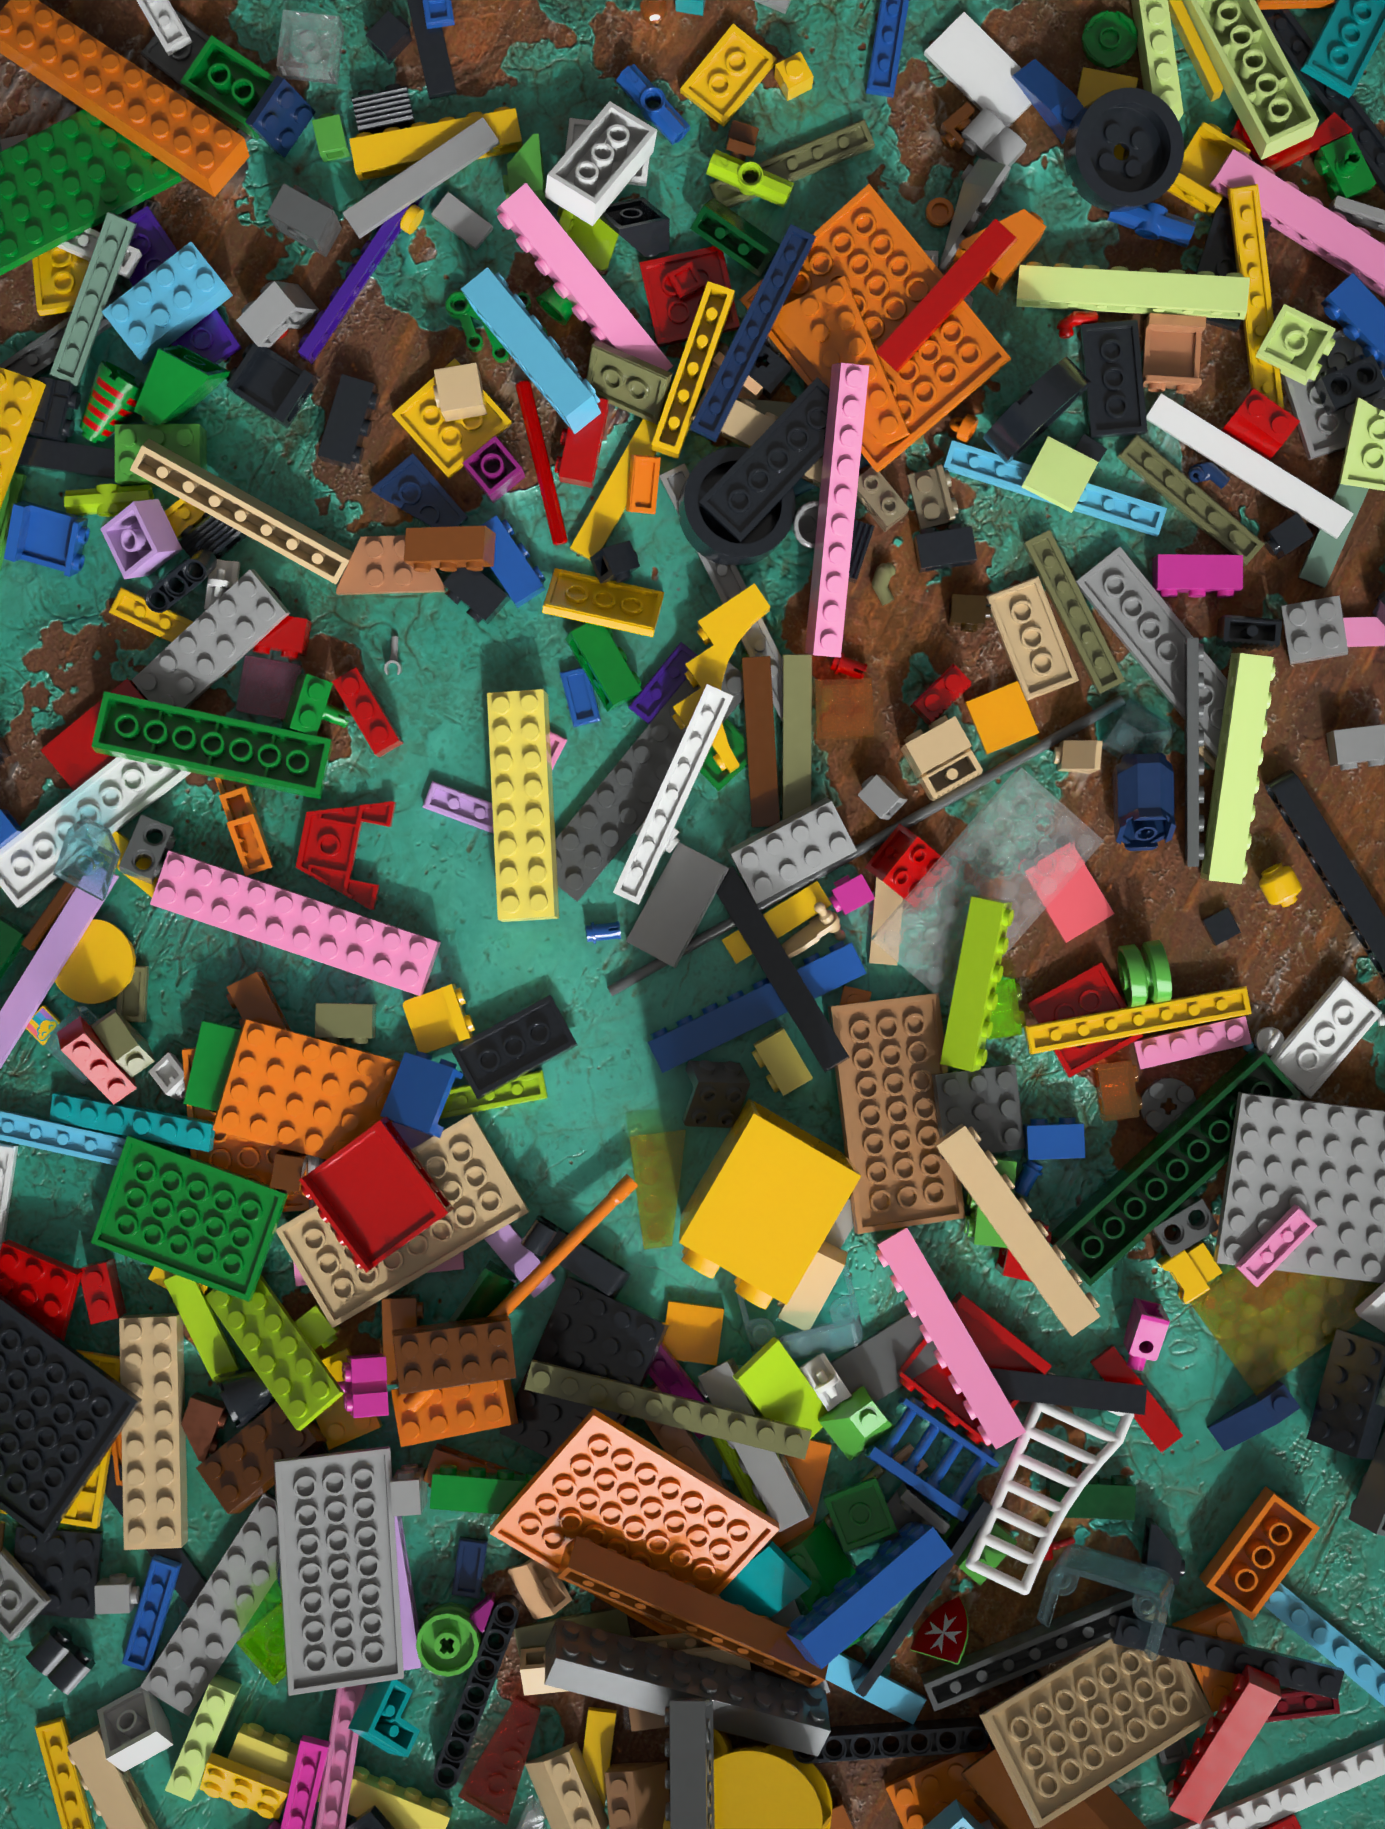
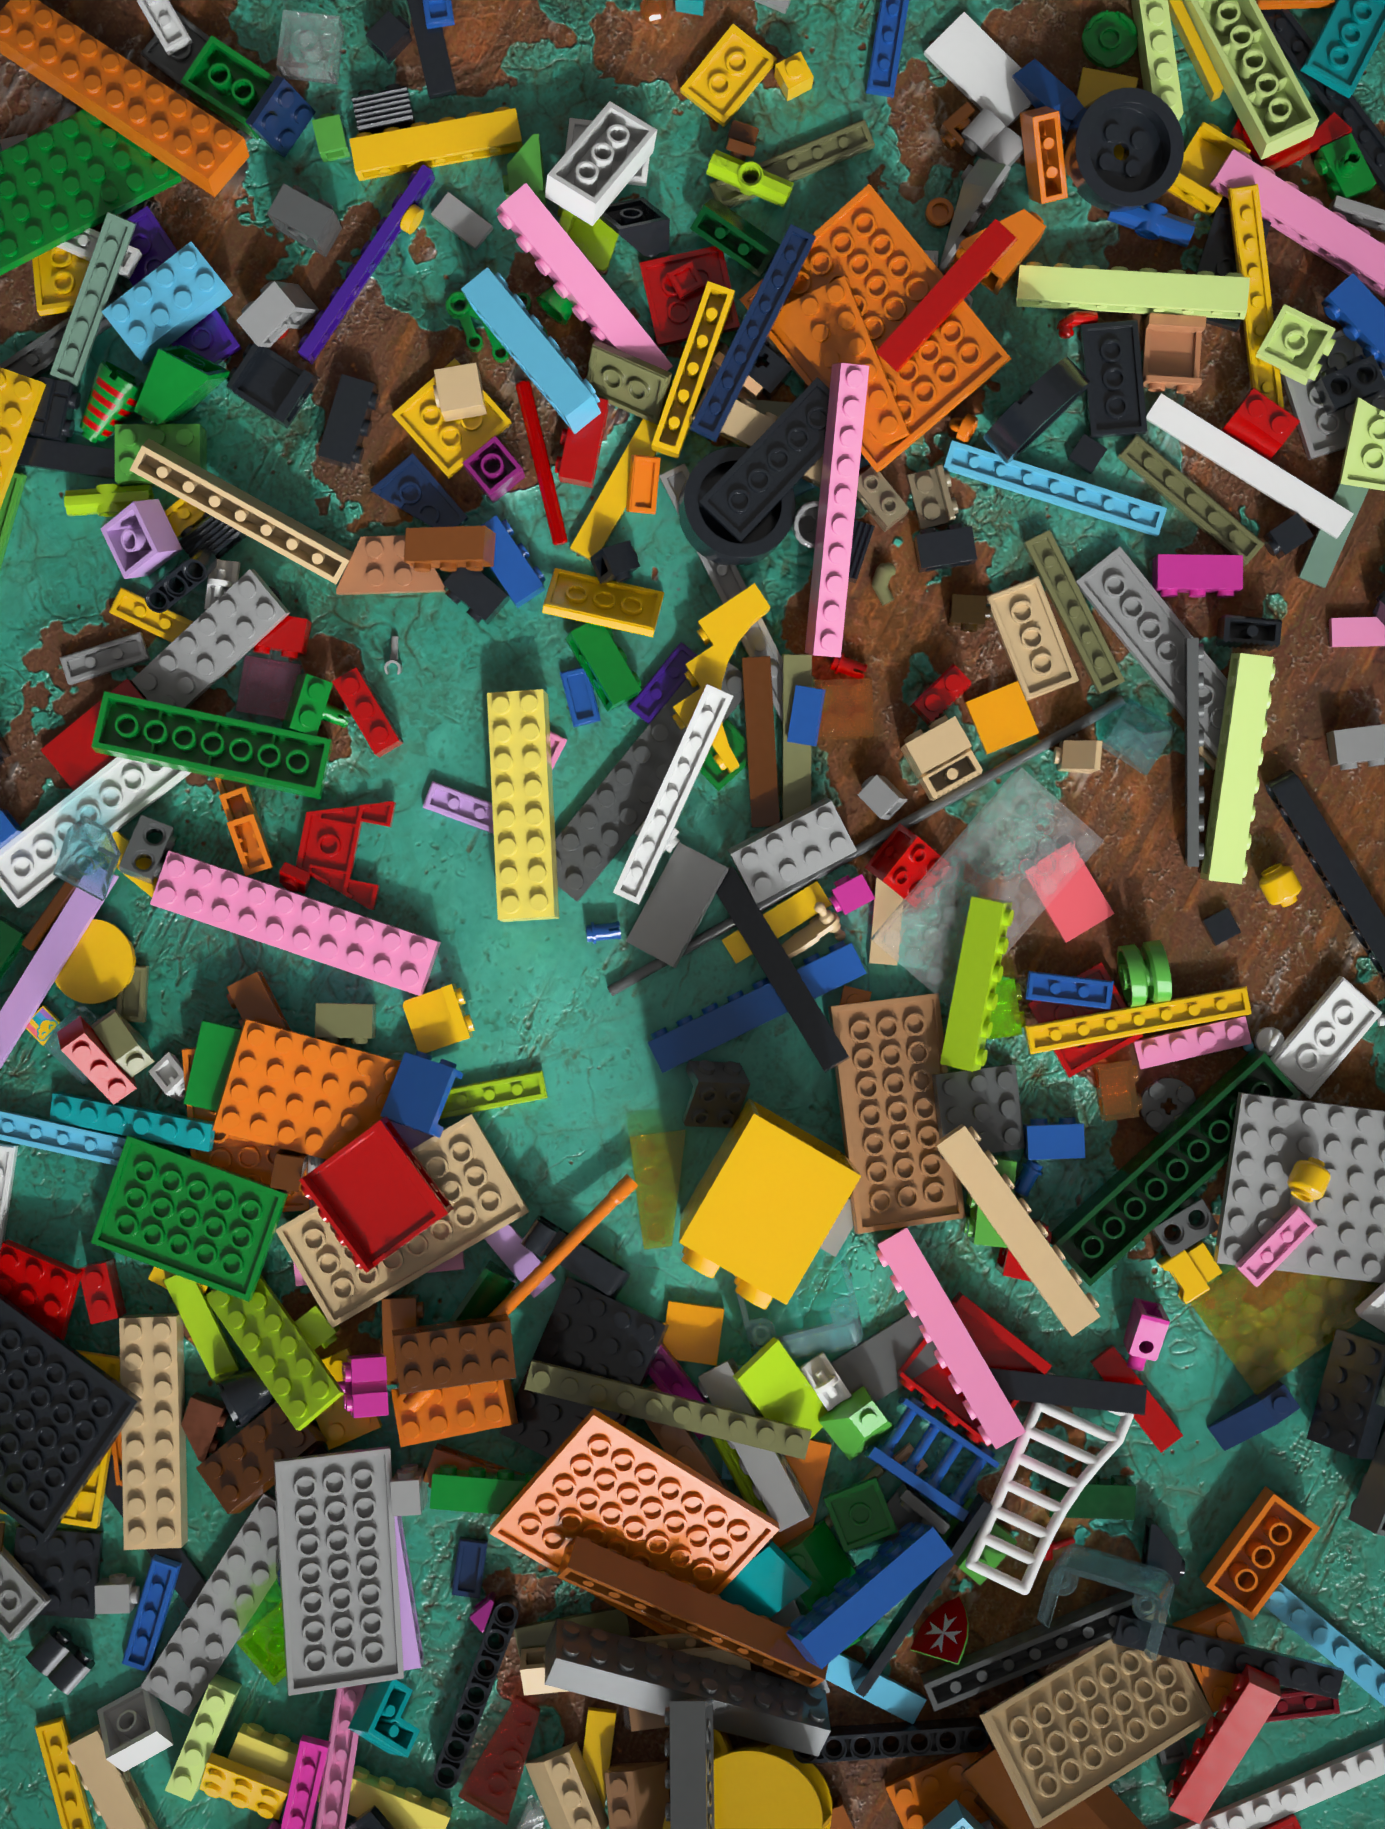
(47, 537): blue panel -> none
(105, 658): none -> light grey tile
(294, 878): none -> red plate
(421, 178): light grey tile -> none
(435, 1649): bright green wheel -> none
(514, 1047): black plate -> none
(539, 1588): light nougat panel -> none
(642, 91): blue piece -> none
(782, 1062): light yellow brick -> none
(806, 715): none -> blue tile
(814, 1287): tan brick -> none
(1043, 154): none -> orange brick
(1059, 474): yellowish green tile -> none
(1069, 990): none -> blue tile
(1143, 801): dark blue brick -> none
(1208, 471): dark blue arm -> none
(1308, 1179): none -> yellow head
(1314, 630): light grey brick -> none

